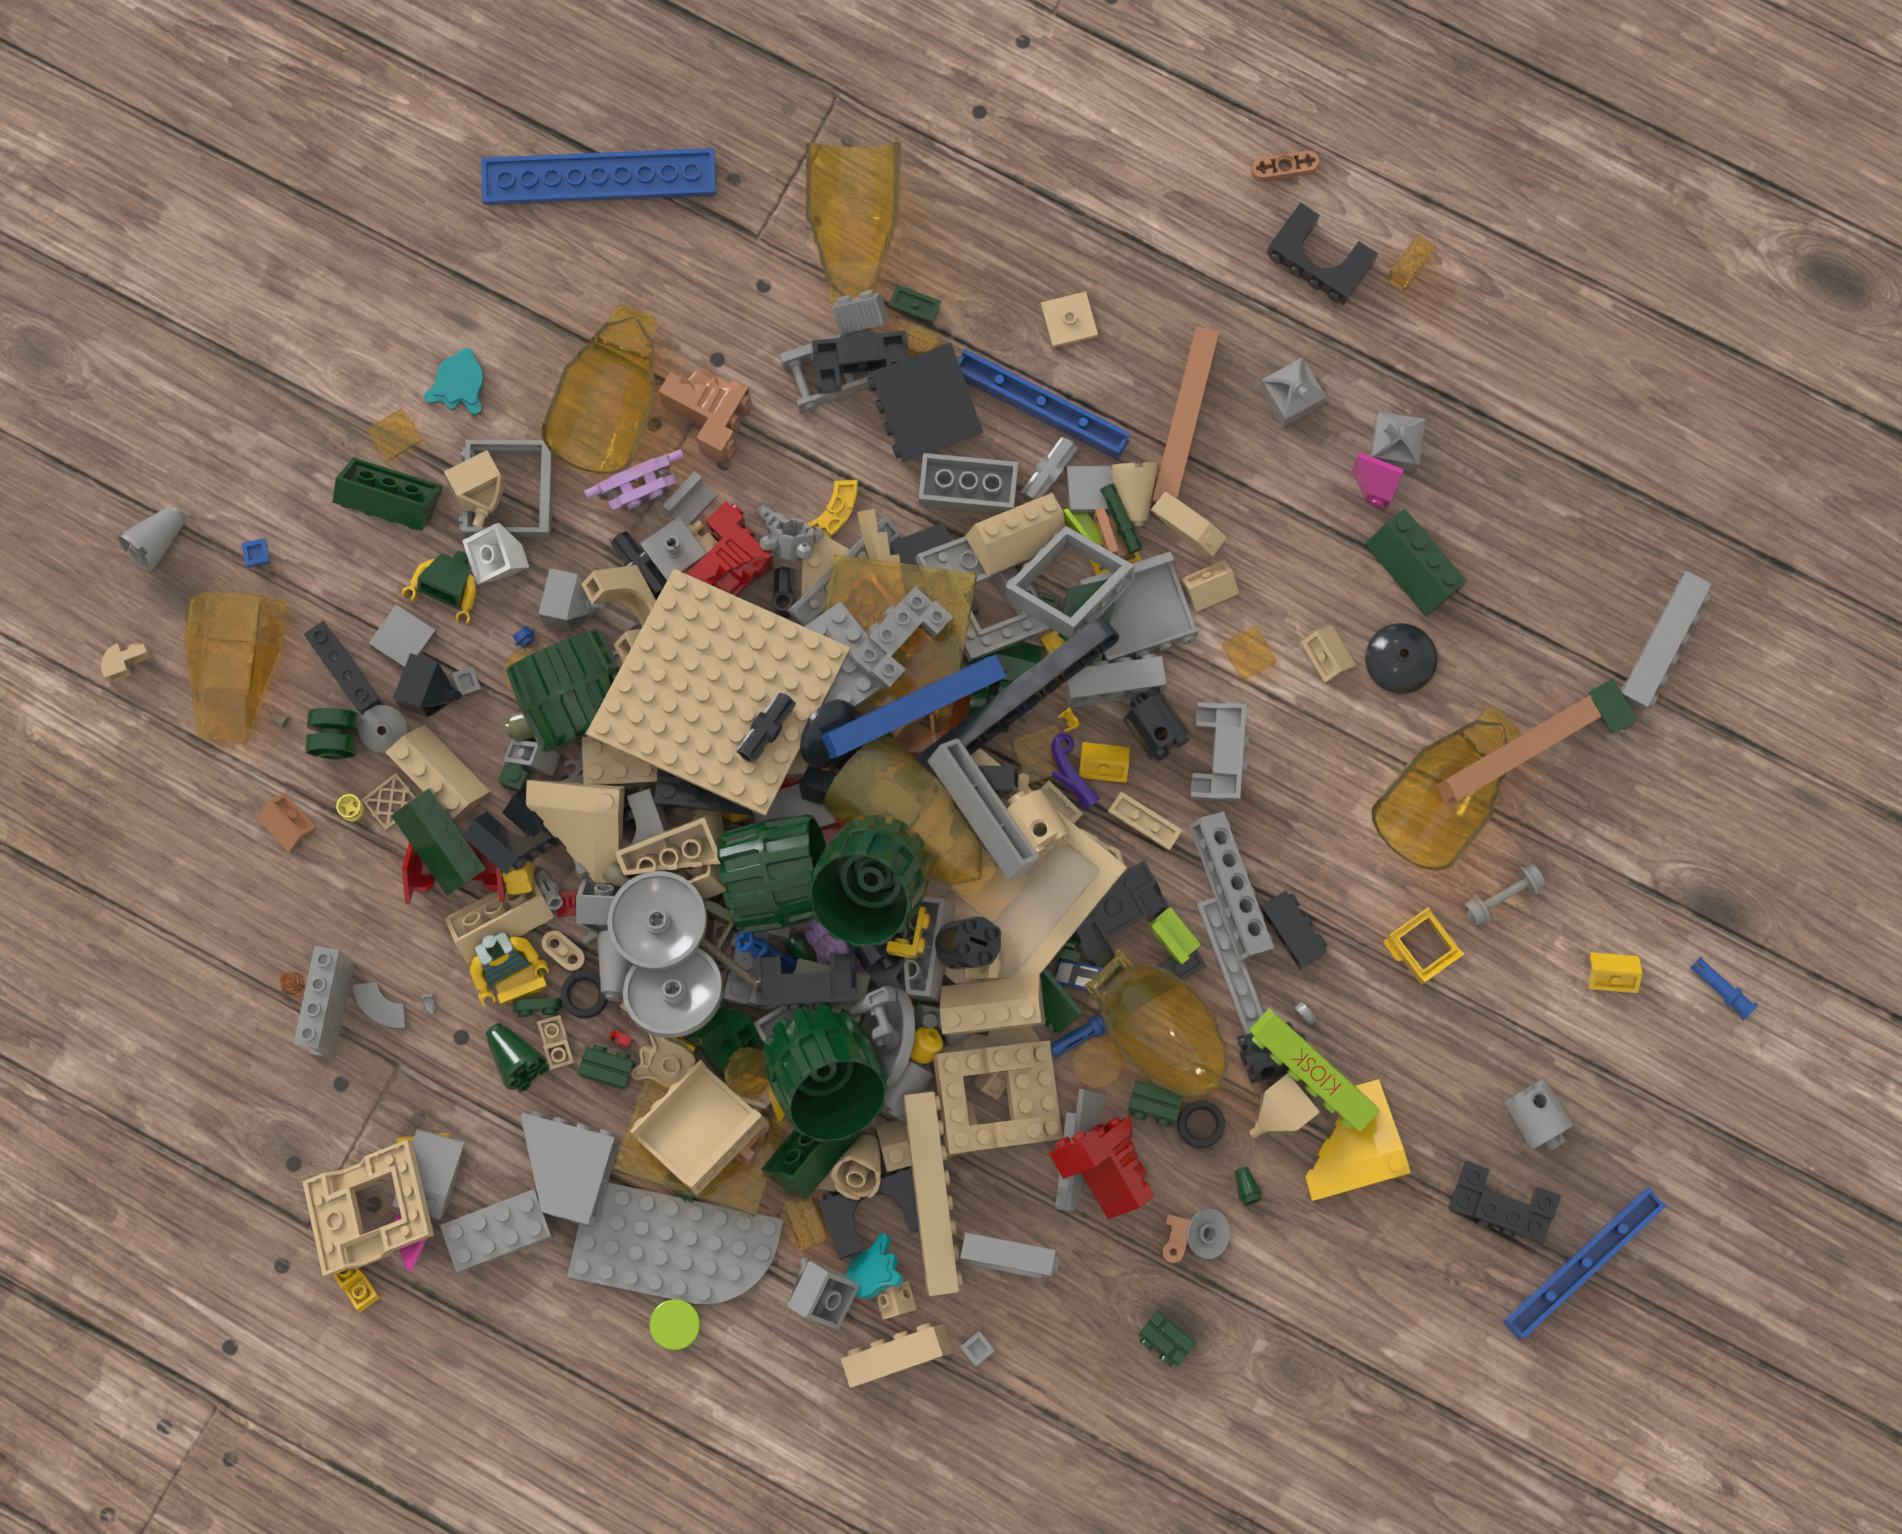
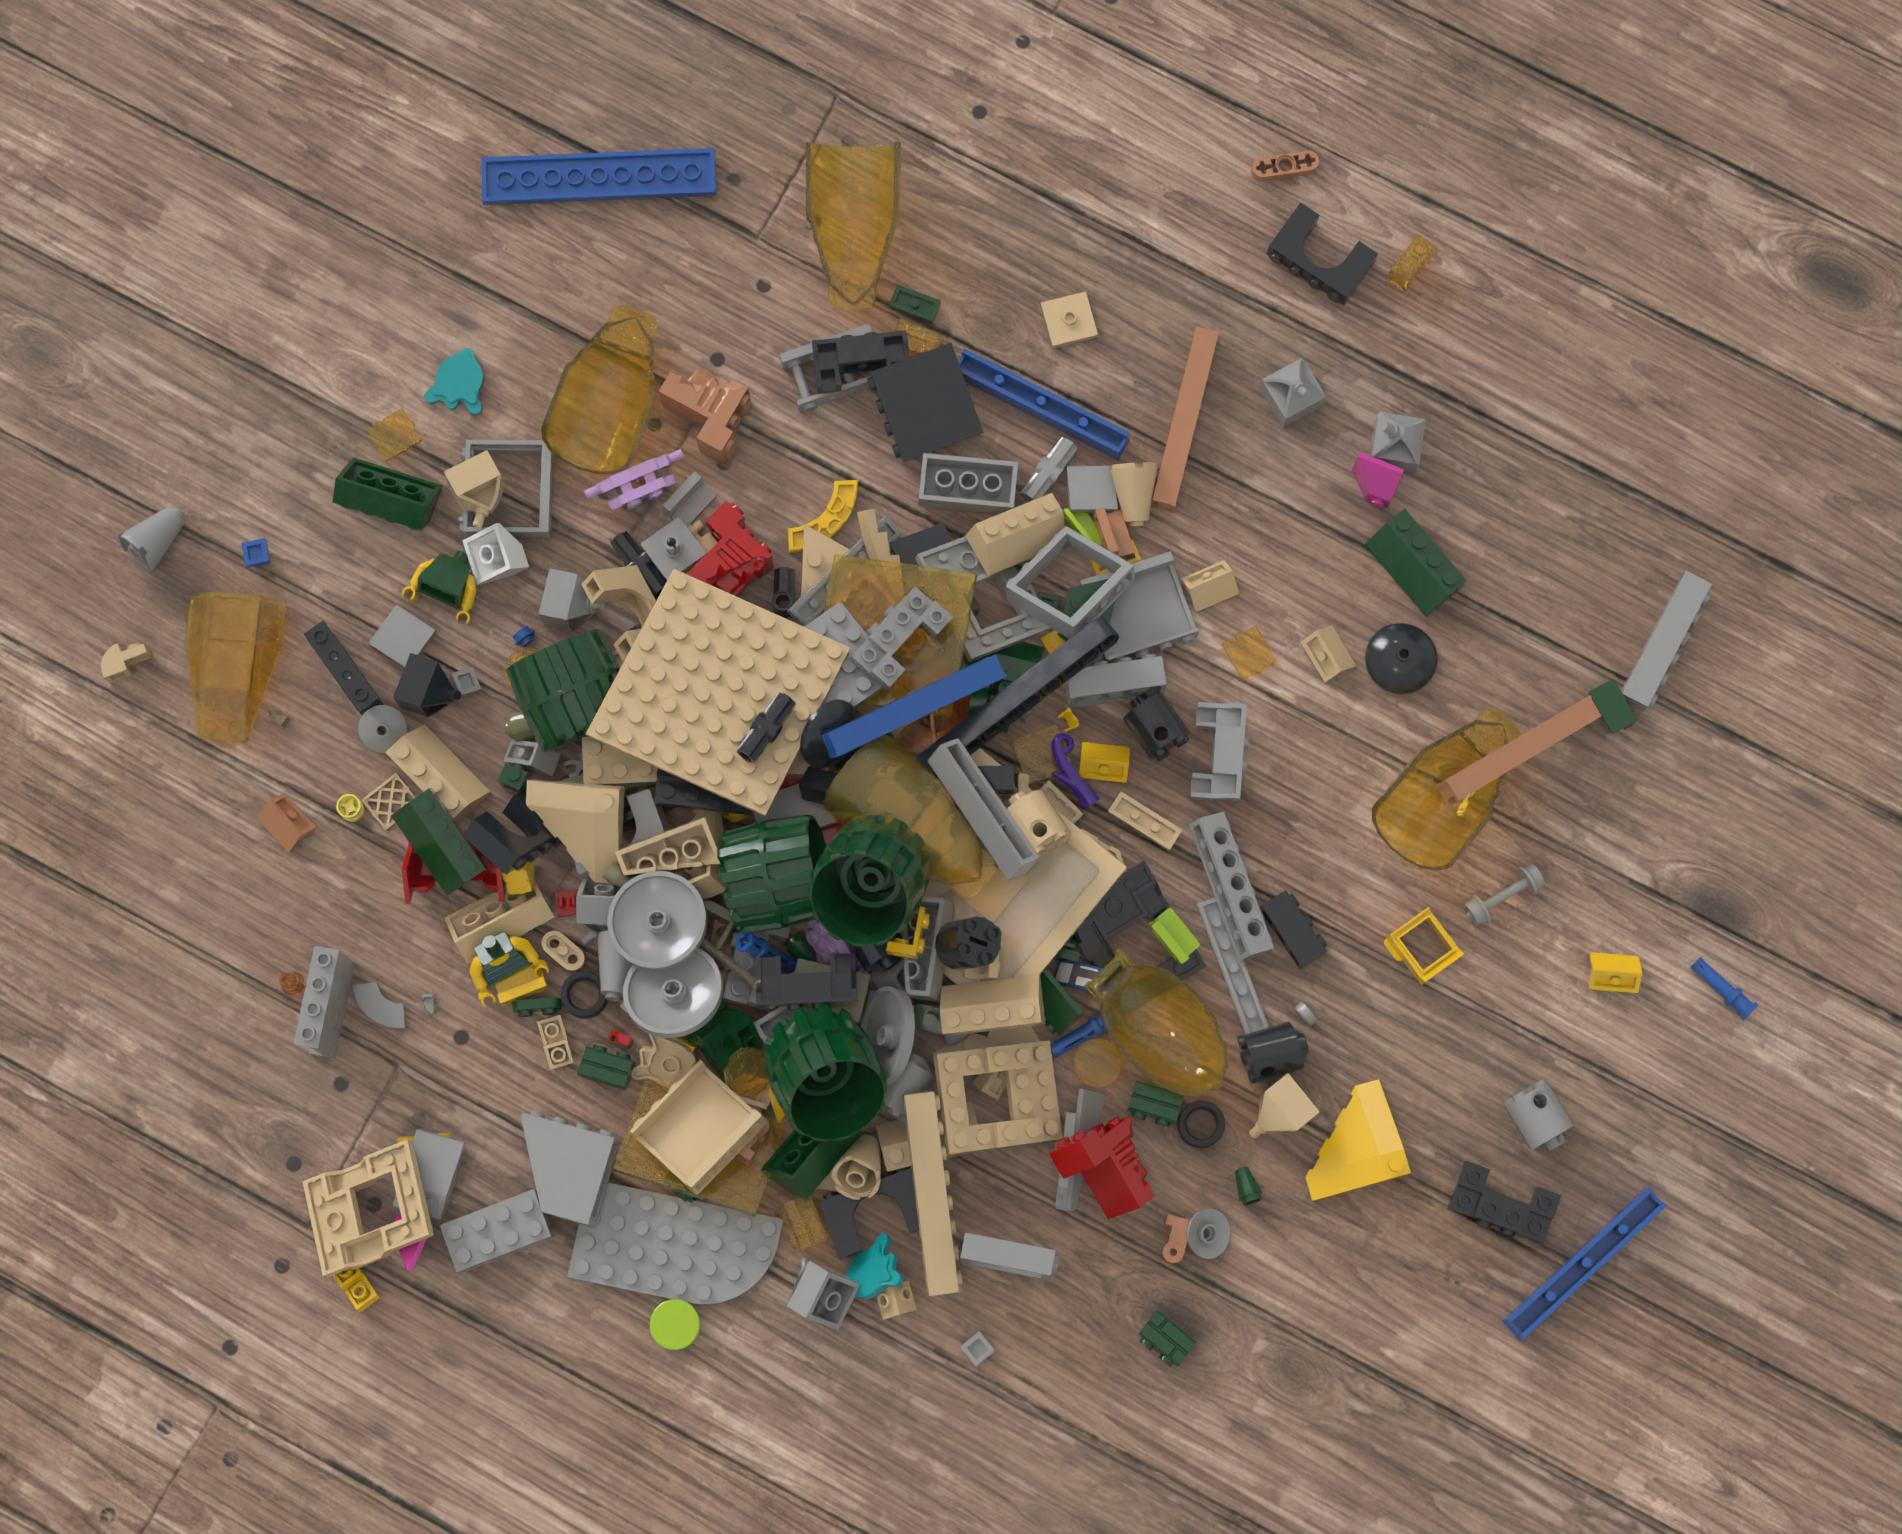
(332, 740): dark green wheel -> none
(515, 1058): dark green cone -> none
(552, 897): light grey pin -> none
(788, 537): light grey piece -> none
(859, 312): light grey brick -> none
(875, 1002): light grey piece -> none
(897, 1354): tan wedge -> none
(925, 1045): yellow head -> none
(1125, 527): dark green pin -> none
(1189, 525): tan slope -> none
(1314, 1070): lime brick -> none

